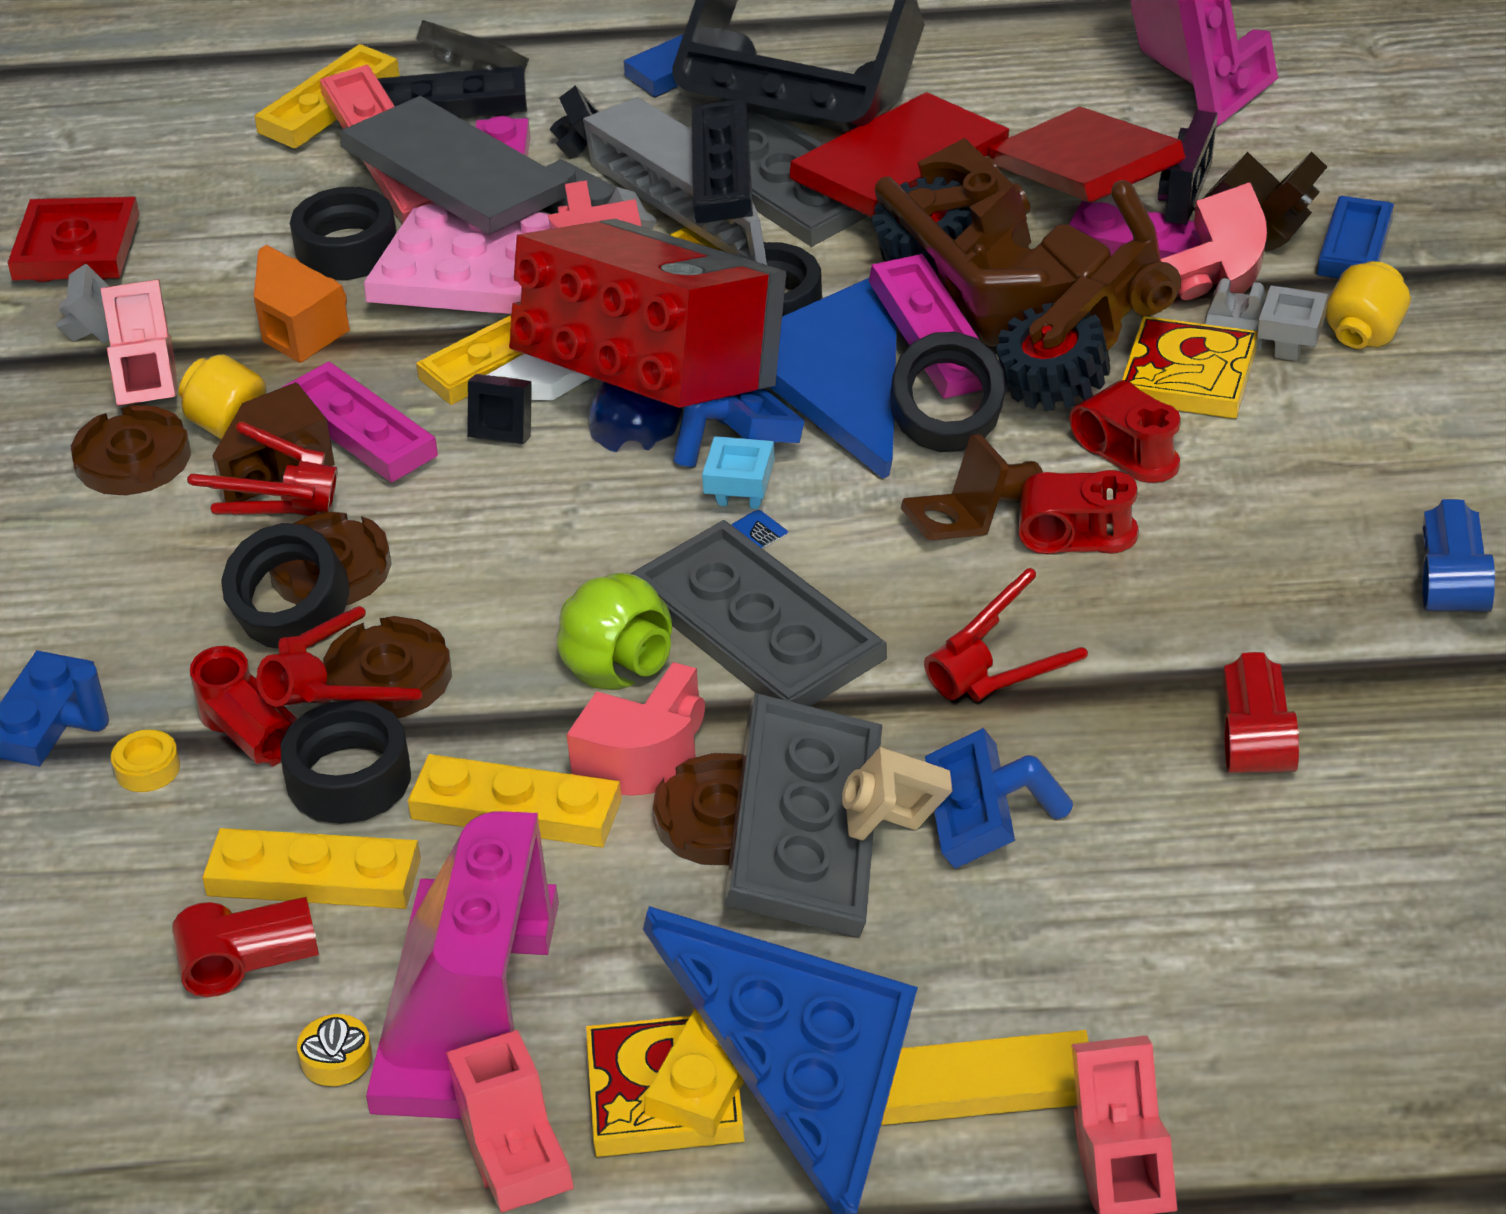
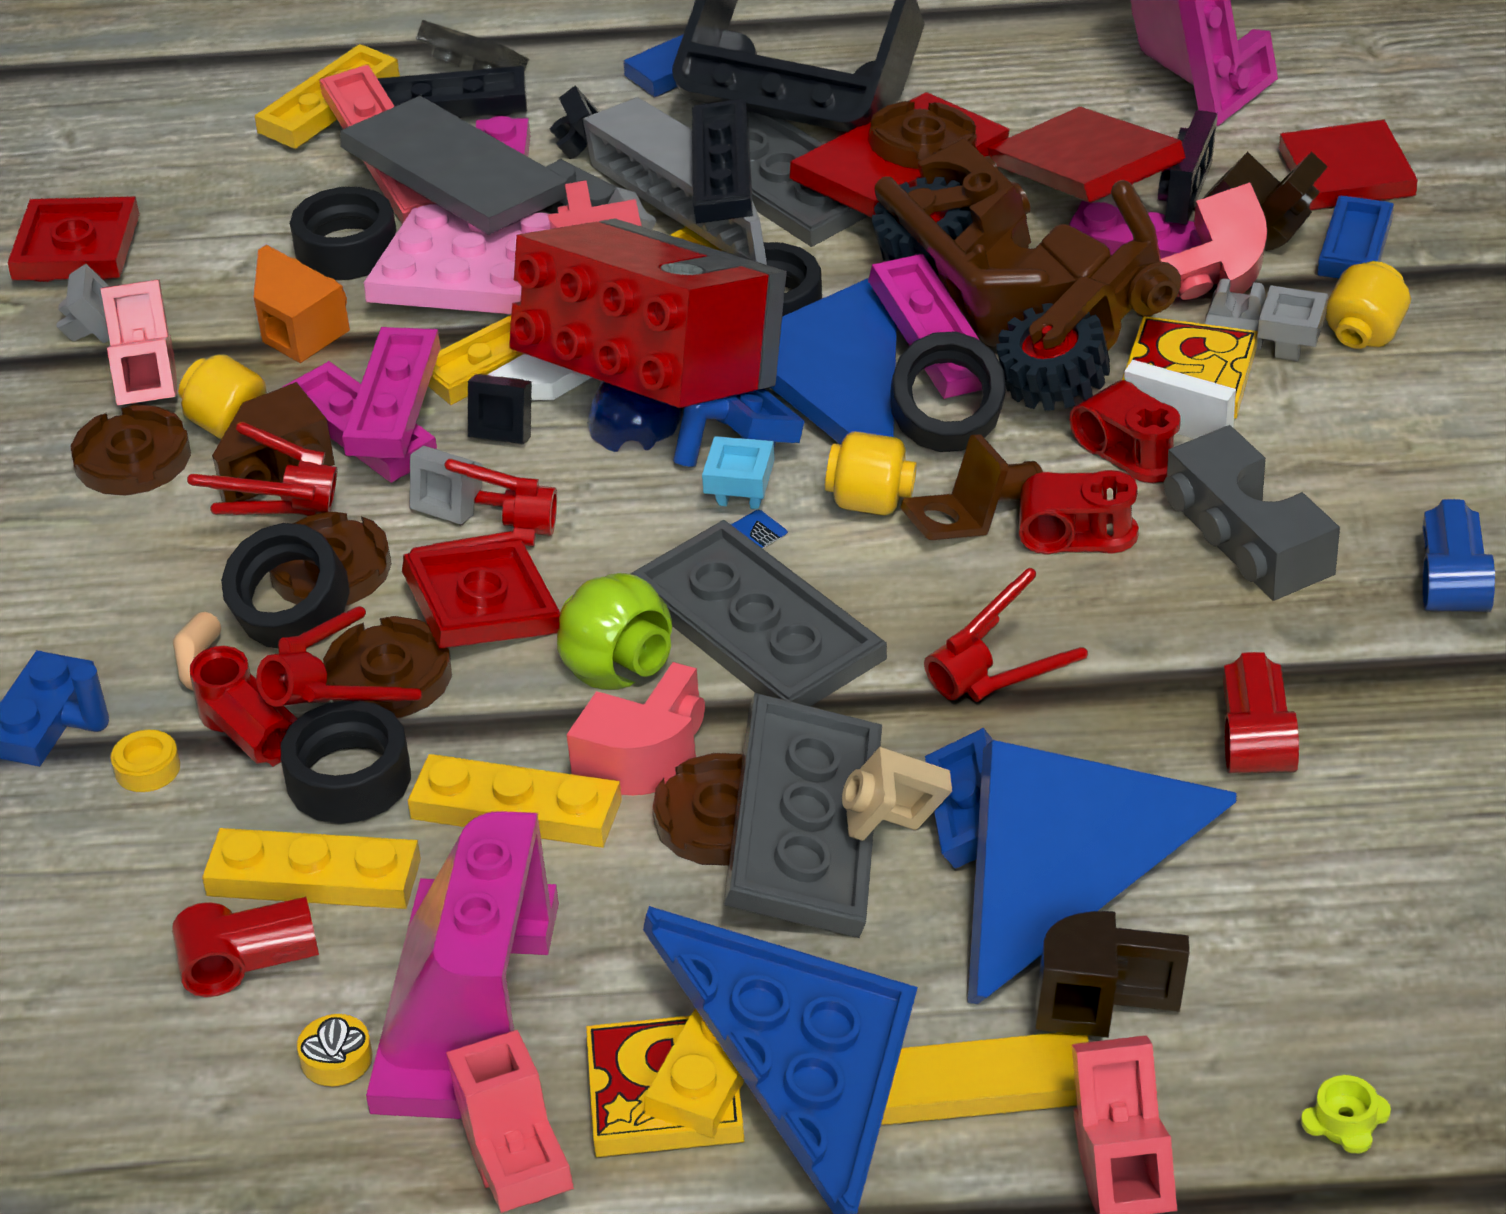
(192, 640): none -> light nougat arm
(391, 393): none -> dark pink plate
(438, 490): none -> light grey tile
(481, 593): none -> red tile
(524, 504): none -> red plant
(869, 473): none -> yellow head
(912, 134): none -> reddish brown tile
(1063, 843): none -> blue tile
(1095, 966): none -> dark brown brick
(1200, 403): none -> white tile
(1273, 543): none -> dark grey arch
(1347, 1097): none -> neon yellow plate
(1360, 162): none -> red tile

